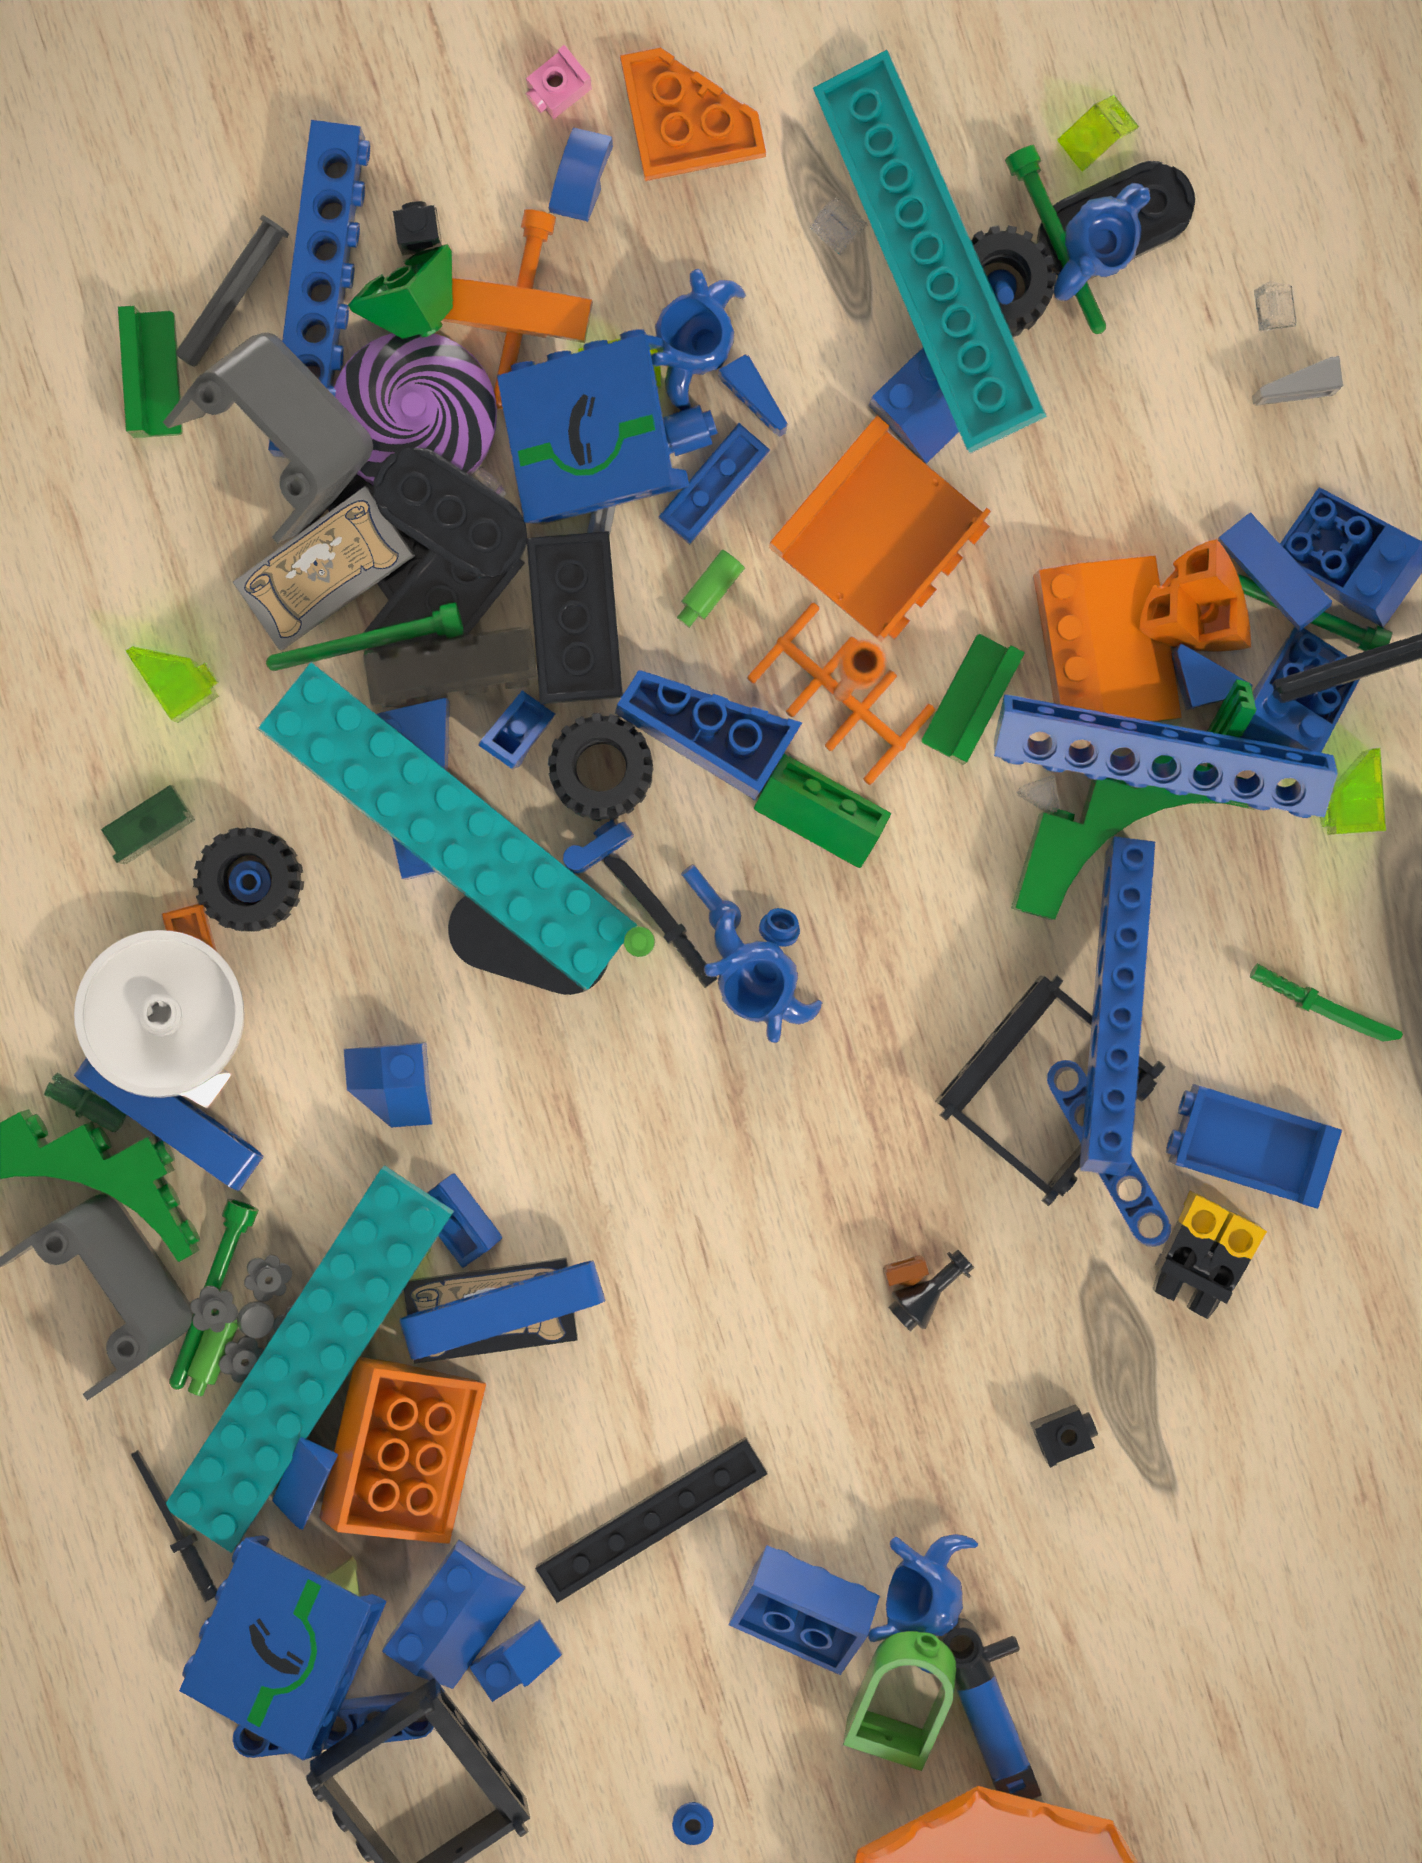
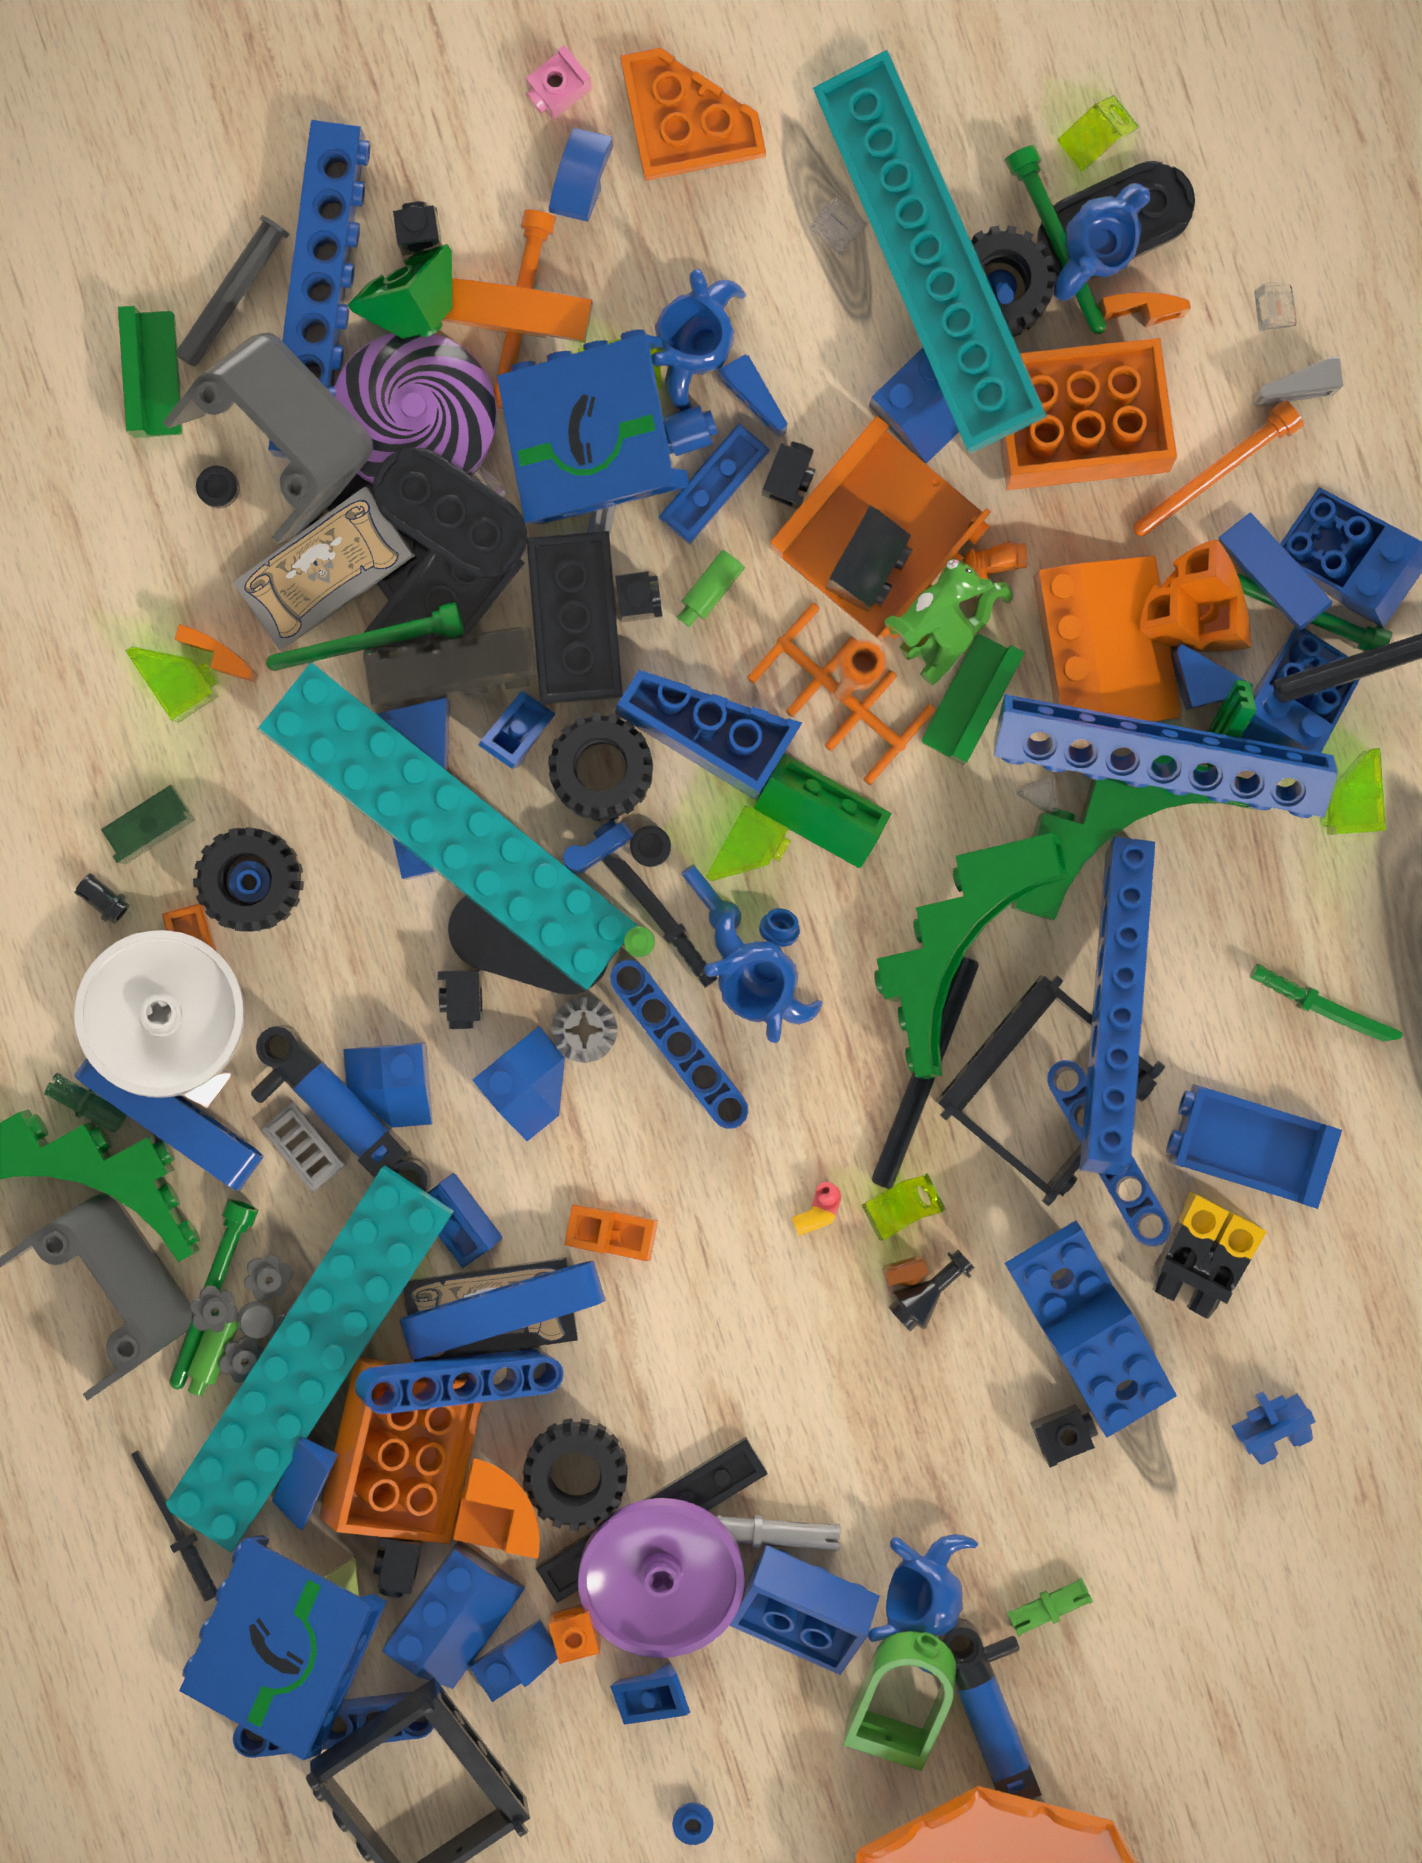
(102, 898): none -> black pin
(217, 487): none -> black tile
(223, 660): none -> orange slope
(325, 1149): none -> light grey slope
(335, 1105): none -> piece
(397, 1565): none -> black brick
(442, 1372): none -> blue beam
(461, 997): none -> black brick
(496, 1512): none -> orange brick
(526, 1083): none -> blue slope
(567, 1508): none -> black tyre
(574, 1634): none -> orange brick
(597, 1044): none -> light grey gear
(611, 1232): none -> orange slope
(638, 596): none -> black brick
(650, 846): none -> black tile
(650, 1696): none -> blue slope
(661, 1578): none -> medium lavender dish
(688, 1062): none -> blue beam
(749, 845): none -> clear neon green slope
(782, 1533): none -> light grey pin
(789, 474): none -> black brick
(822, 1211): none -> arm
(869, 560): none -> black slope
(902, 1206): none -> clear neon green bracket
(919, 1088): none -> black axle
(922, 977): none -> green arch
(936, 625): none -> bright green animal
(997, 559): none -> orange arm
(1050, 1607): none -> bright green pin
(1091, 1329): none -> blue bracket
(1102, 418): none -> orange slope
(1153, 306): none -> orange slope
(1273, 1422): none -> blue hips
(1282, 421): none -> orange piece

